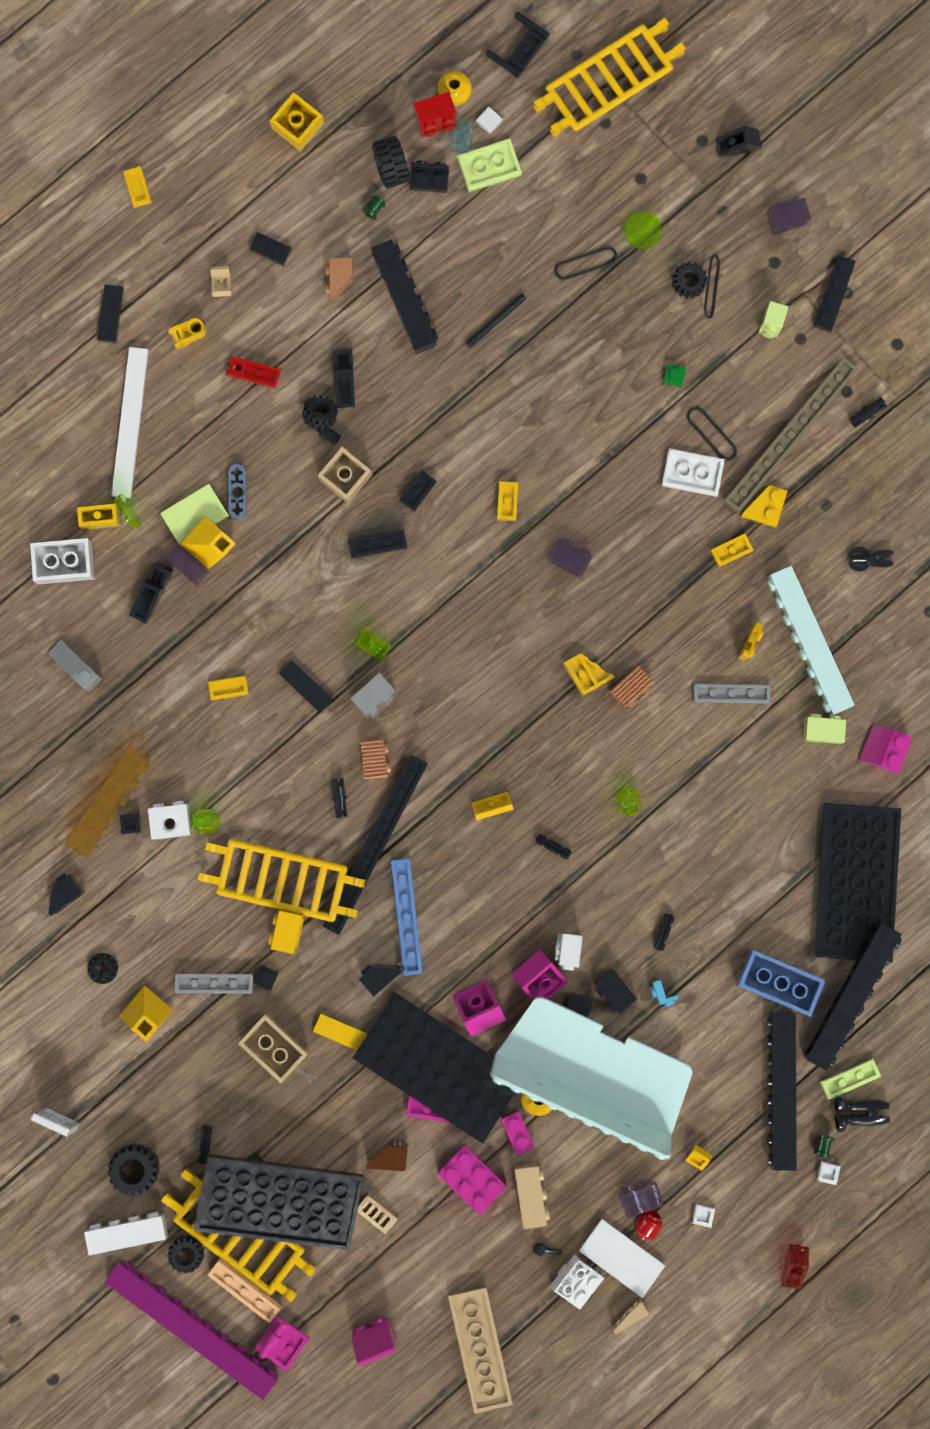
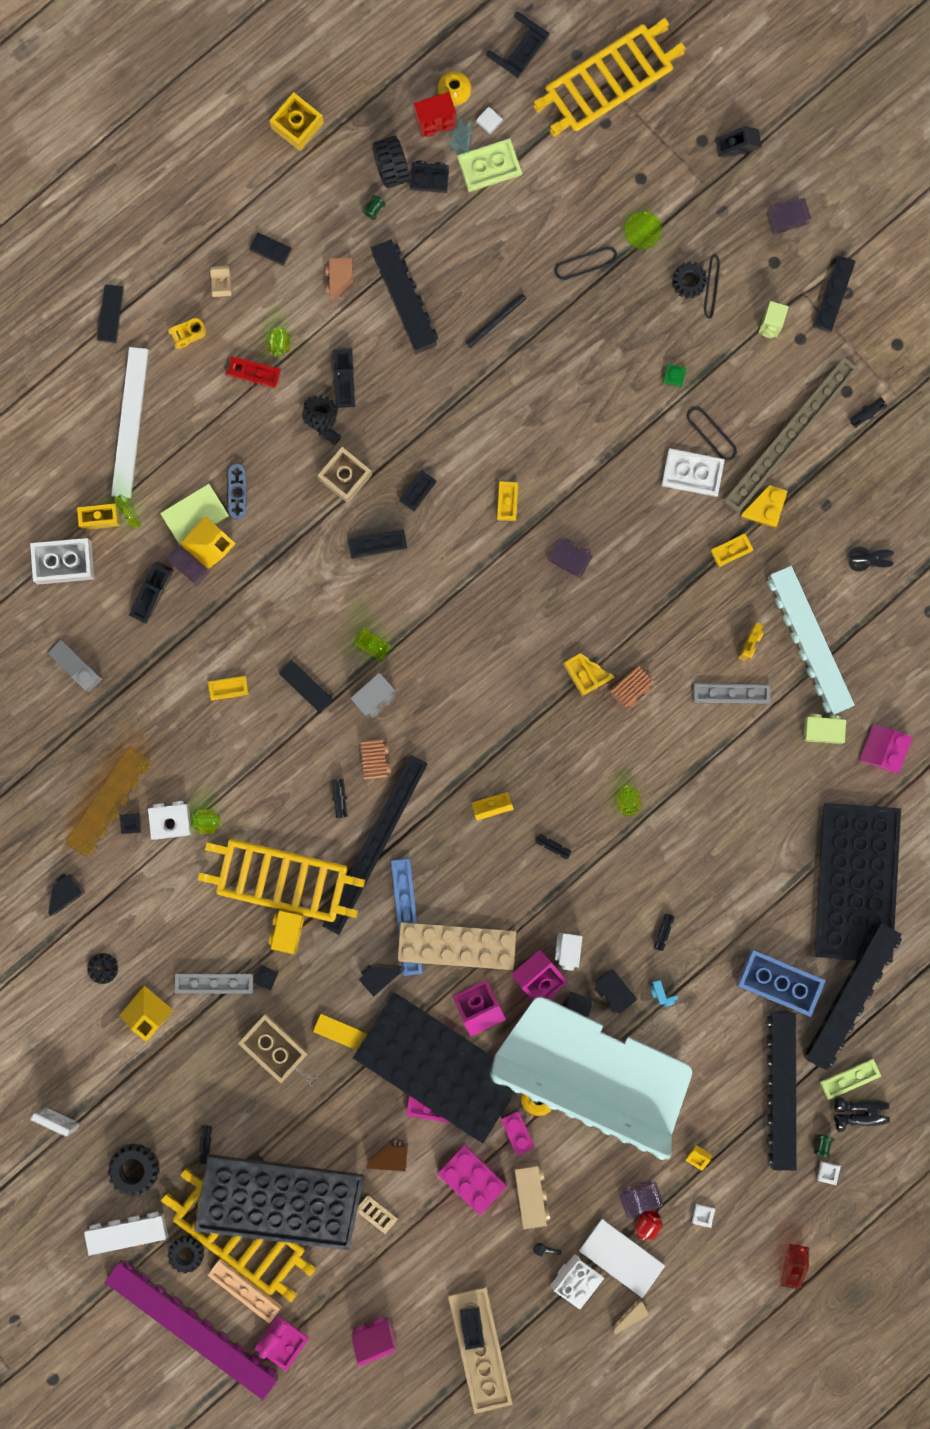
(137, 186): yellow tile -> none
(278, 341): none -> clear neon green head
(456, 946): none -> tan plate
(472, 1328): none -> black plate

